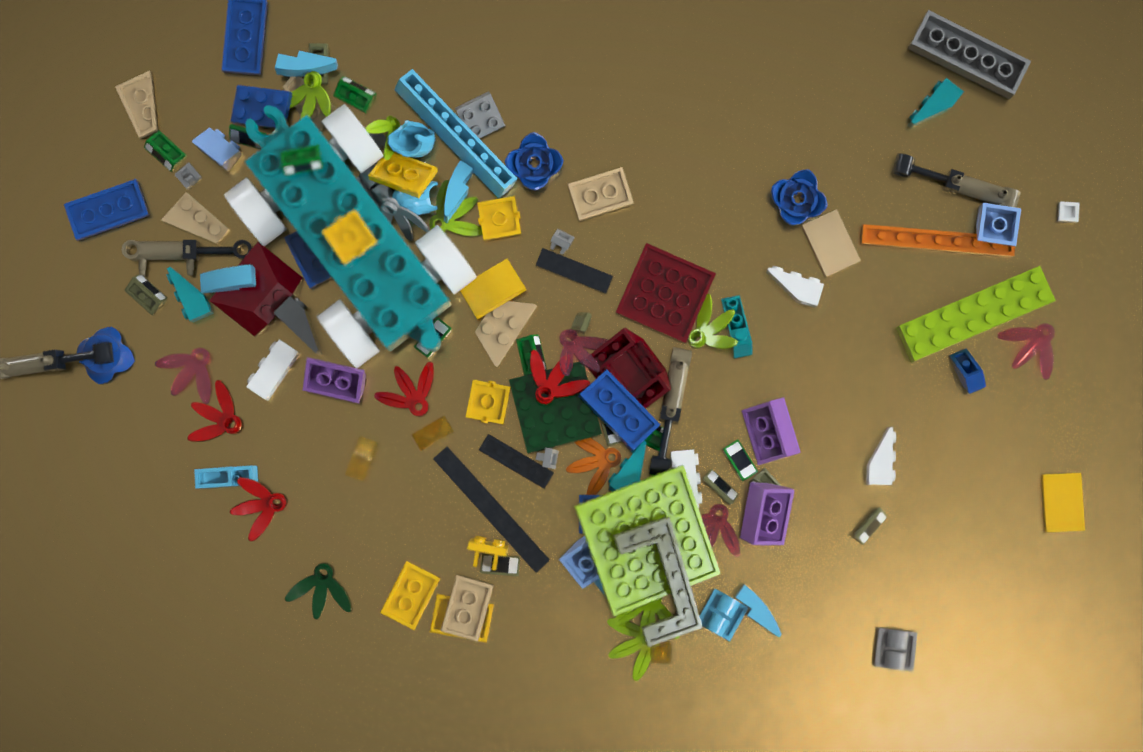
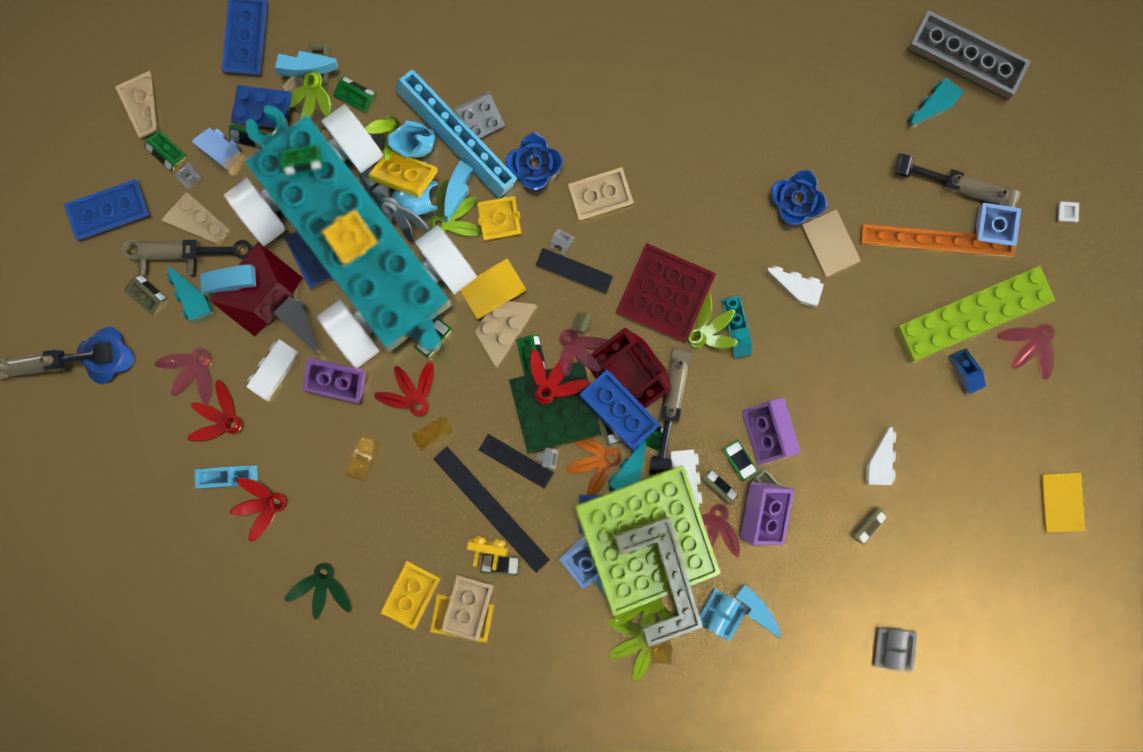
(488, 402): yellow plate -> none

